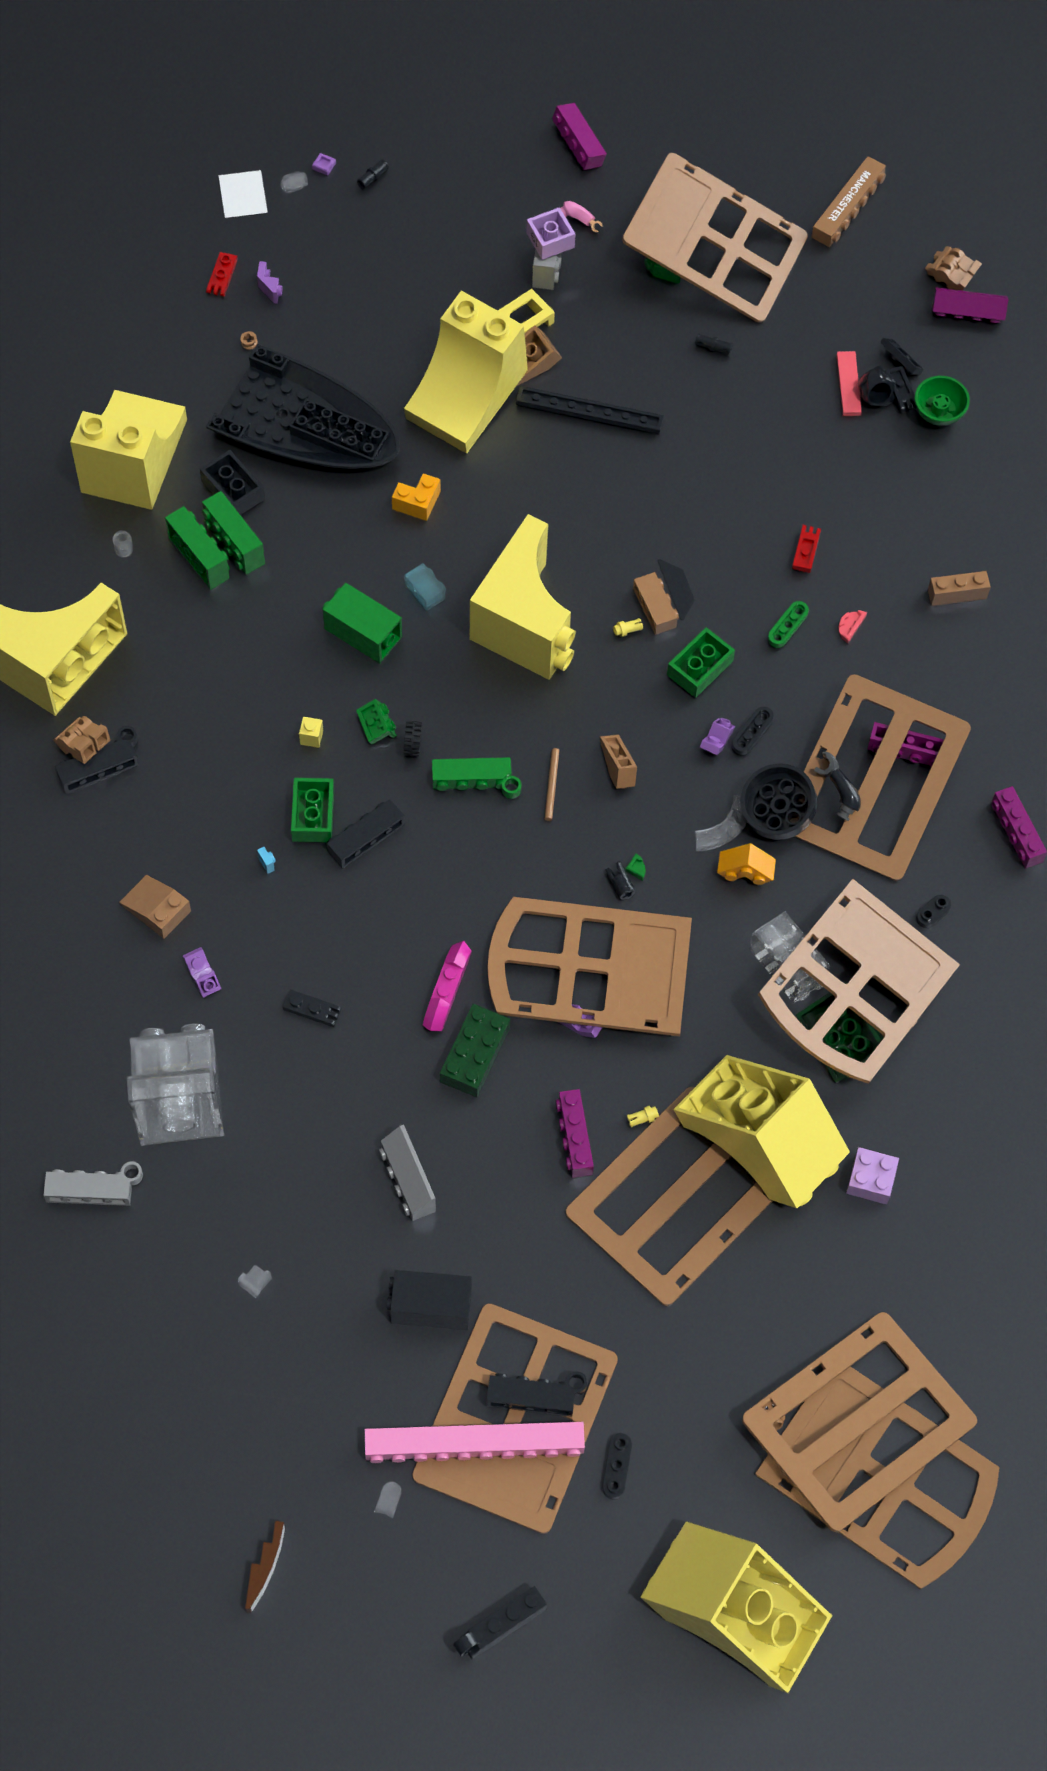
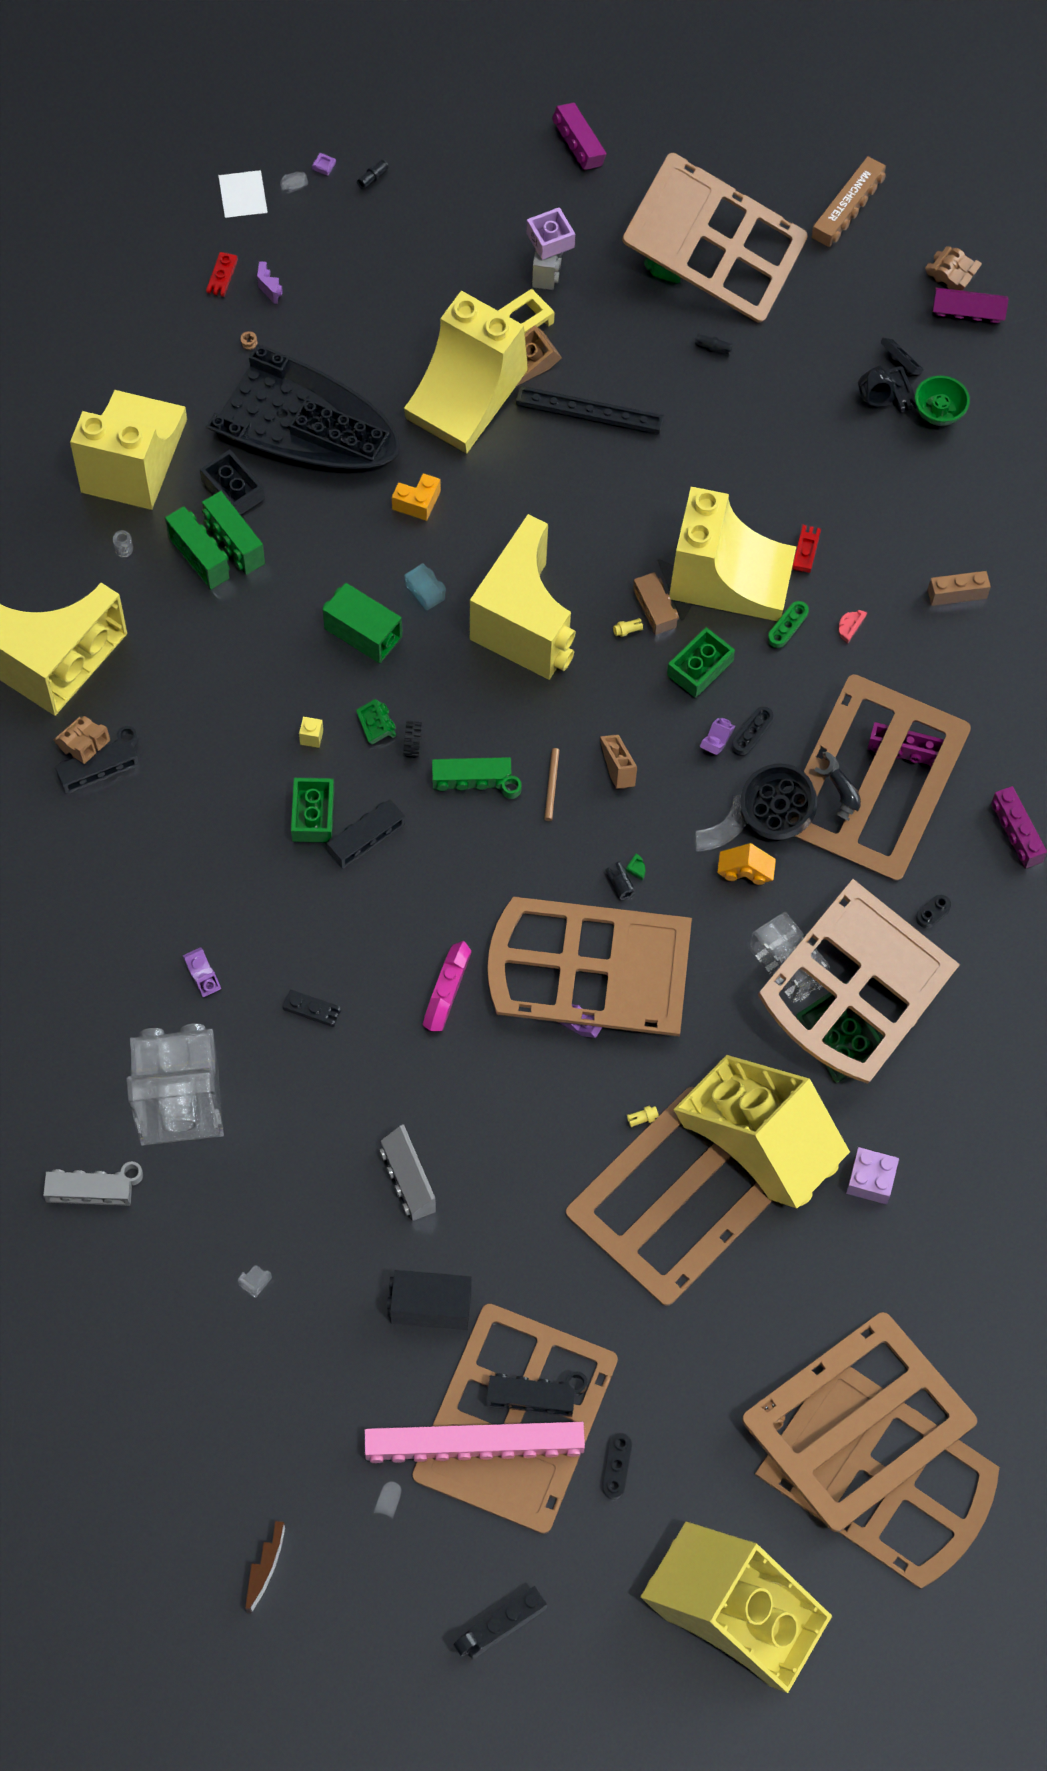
(156, 905): medium nougat slope -> none
(266, 859): medium azure plate -> none
(475, 1050): dark green brick -> none
(575, 1132): magenta brick -> none
(576, 211): bright pink arm -> none
(727, 563): none -> light yellow brick
(849, 383): coral tile -> none

